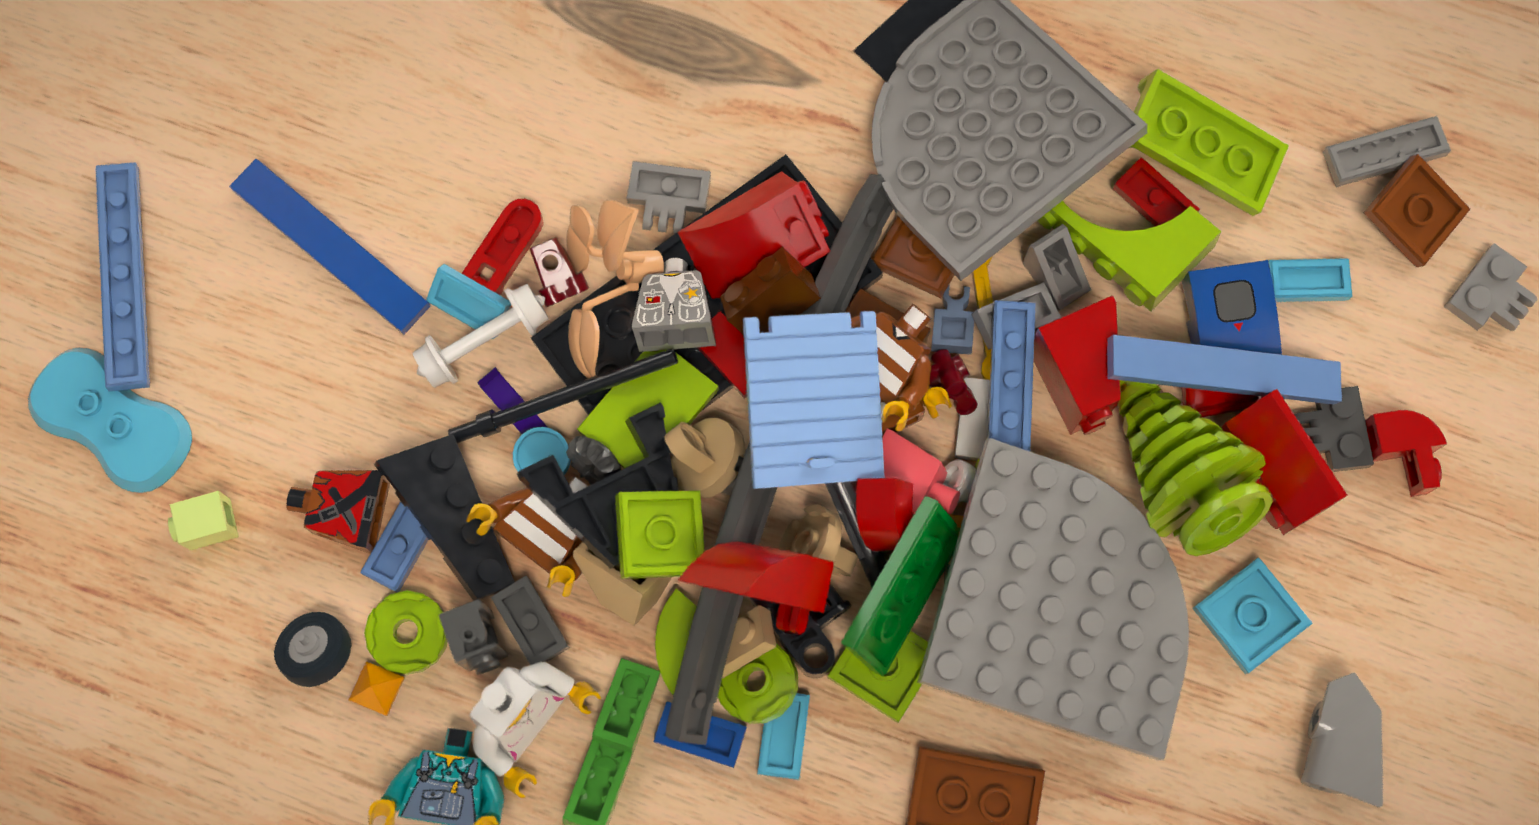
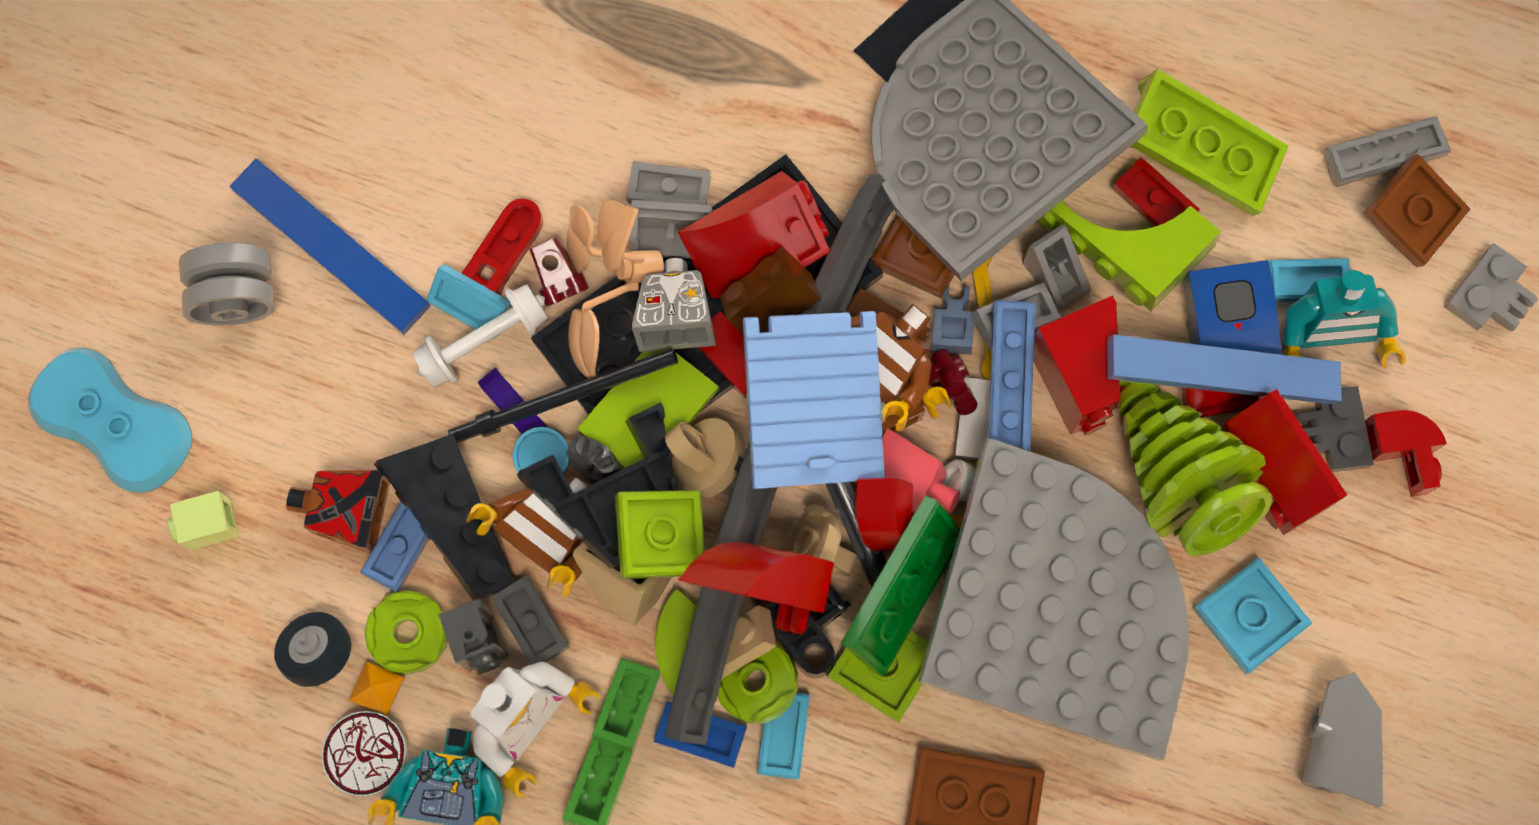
(122, 277): medium blue tile -> none
(226, 284): none -> light grey wheel
(364, 753): none -> tile
(659, 223): none -> light grey hinge
(1343, 313): none -> teal torso

